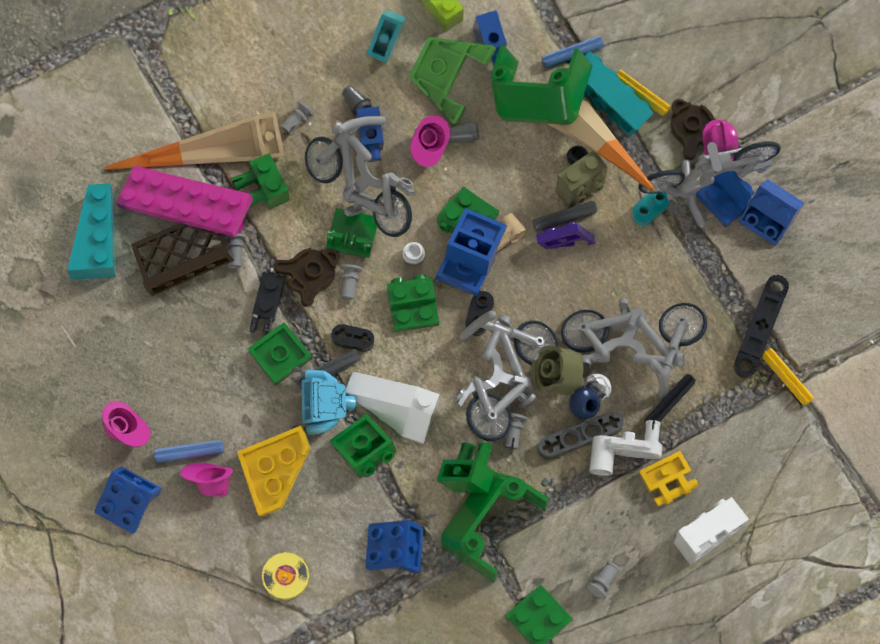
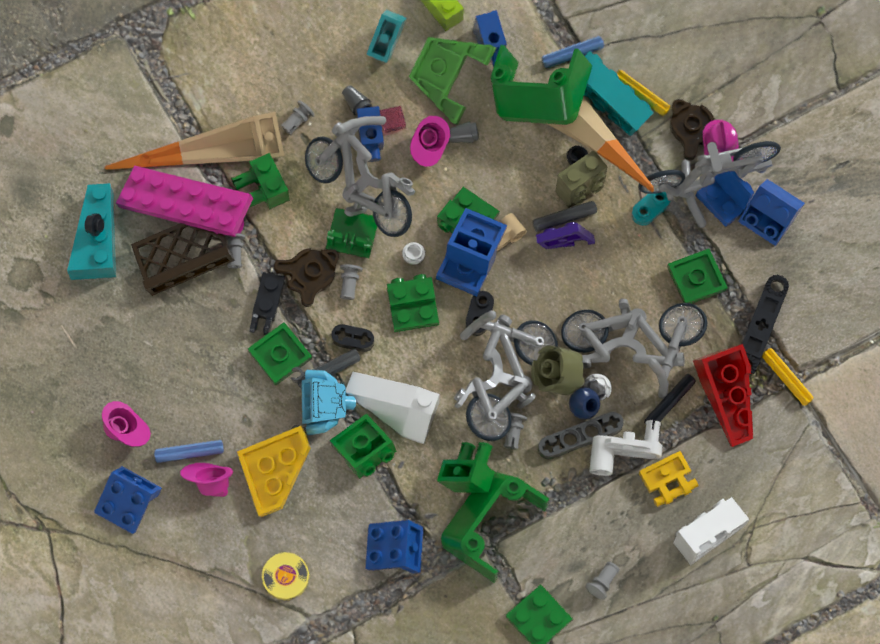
(94, 224): none -> black plate
(394, 119): none -> clear pink tile
(697, 277): none -> green plate
(727, 386): none -> red wedge

